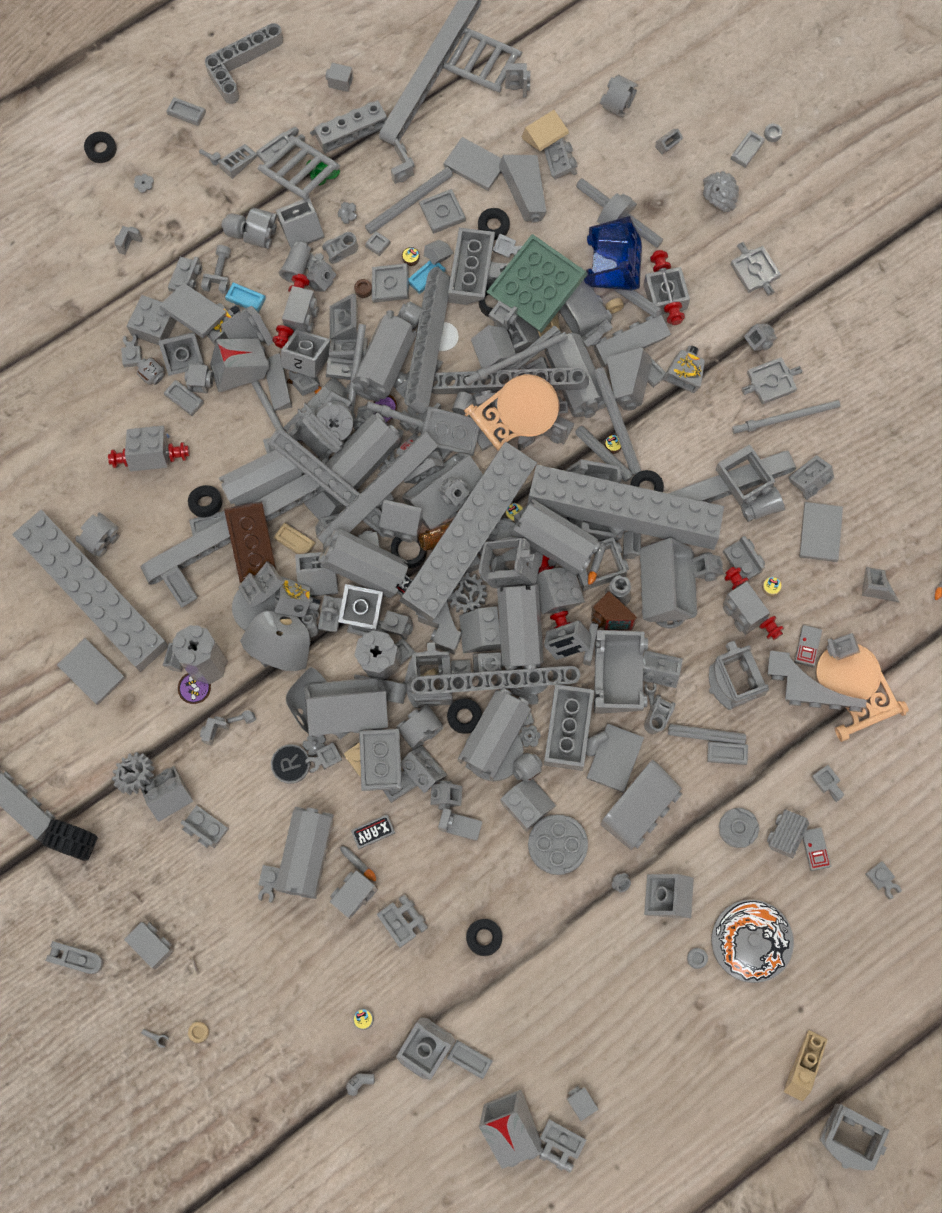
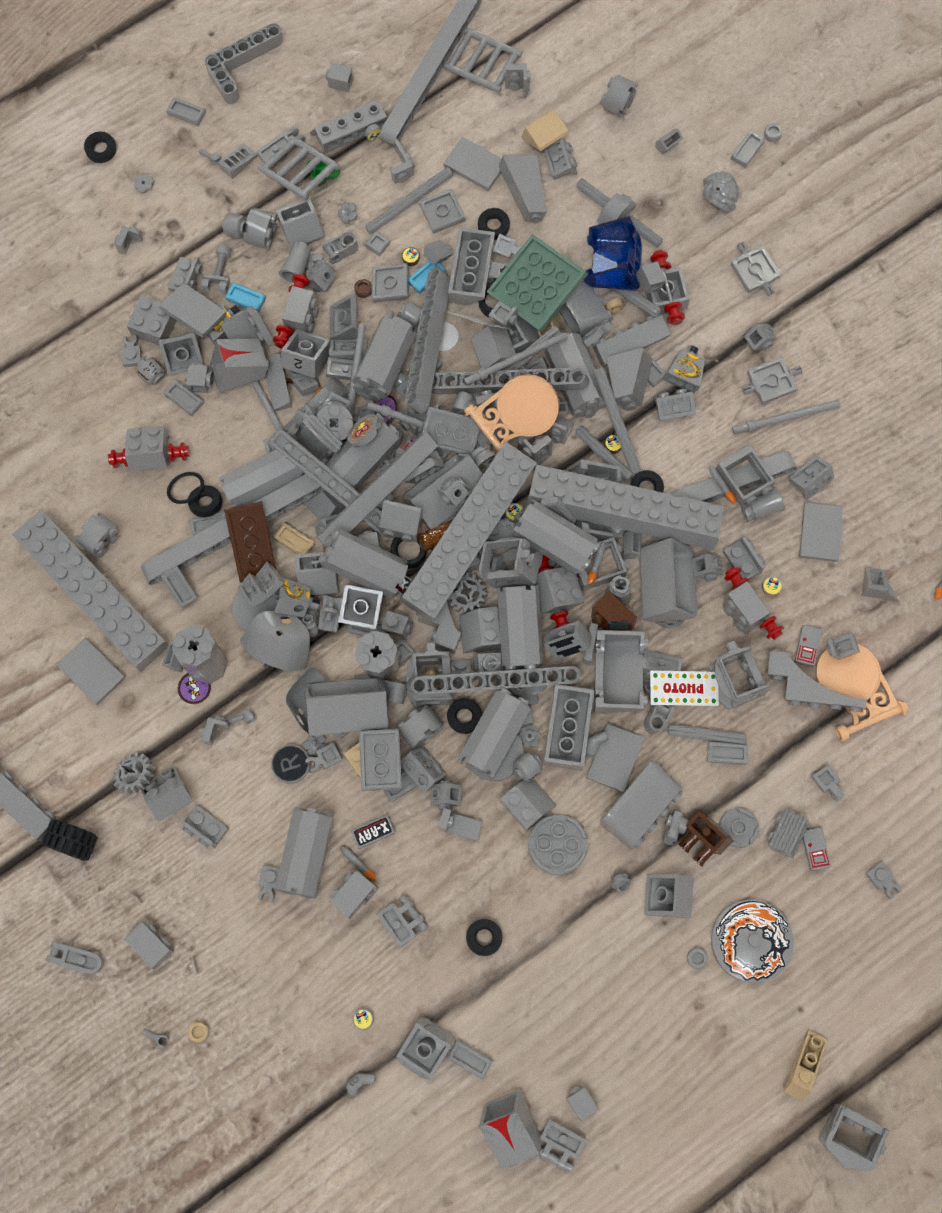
(193, 497): none -> black tyre
(364, 431): none -> light grey tile
(372, 132): none -> tile
(477, 320): none -> white sticker
(483, 456): none -> light grey wheel
(539, 451): none -> light grey bracket
(557, 506): none -> light grey tile
(650, 277): none -> light grey brick
(675, 404): none -> light grey bracket
(676, 825): none -> light grey plate
(684, 688): none -> white sticker
(712, 836): none -> reddish brown brick
(722, 484): none -> light grey piece

